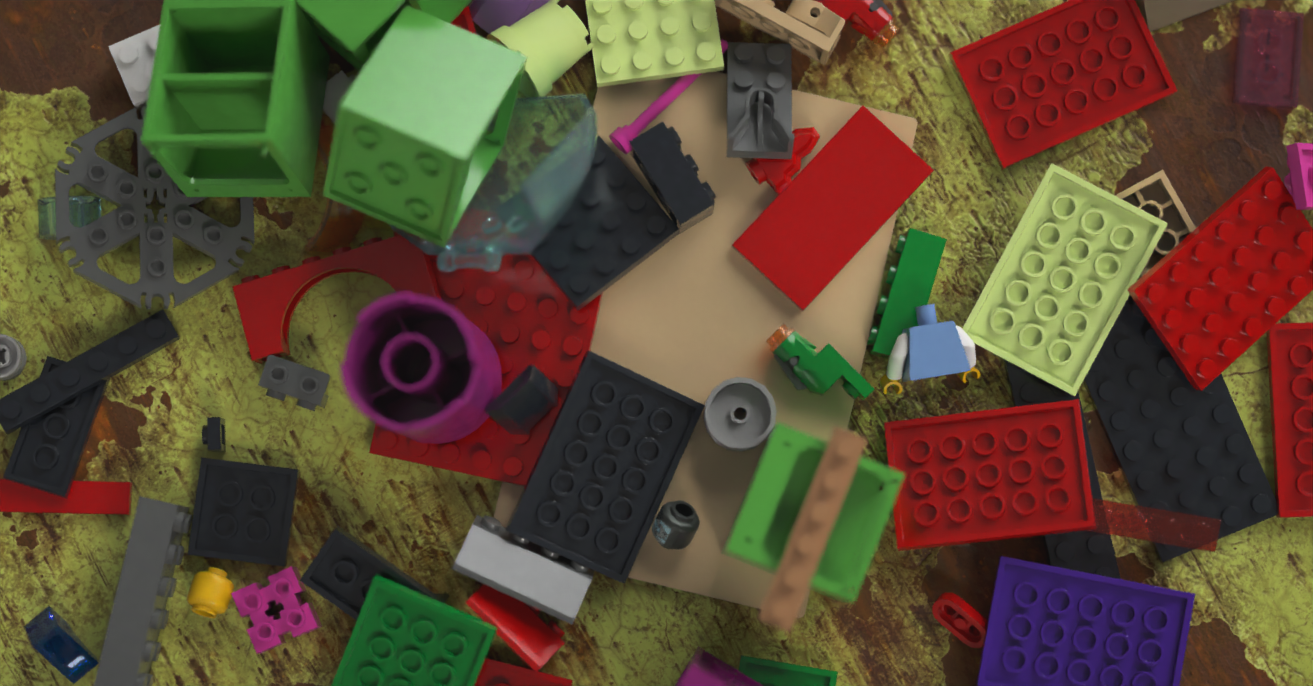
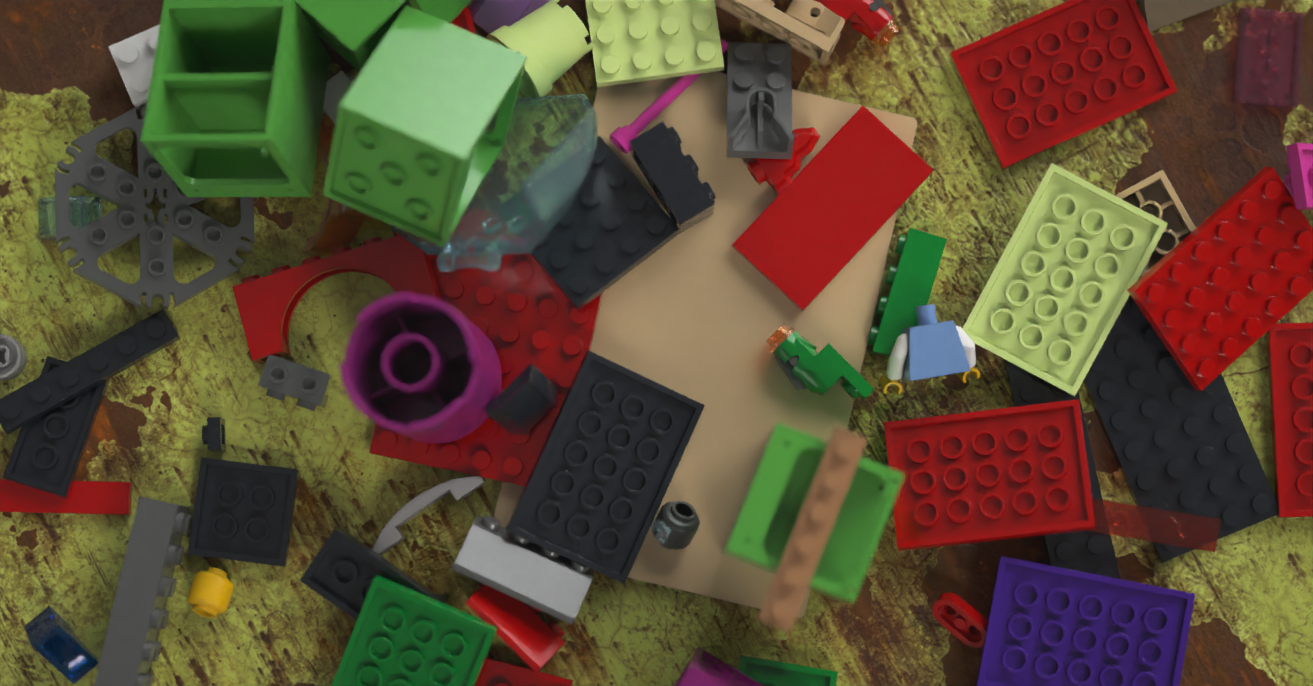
(258, 602): dark pink brick -> none
(392, 535): none -> light grey slope
(735, 433): light grey wheel -> none

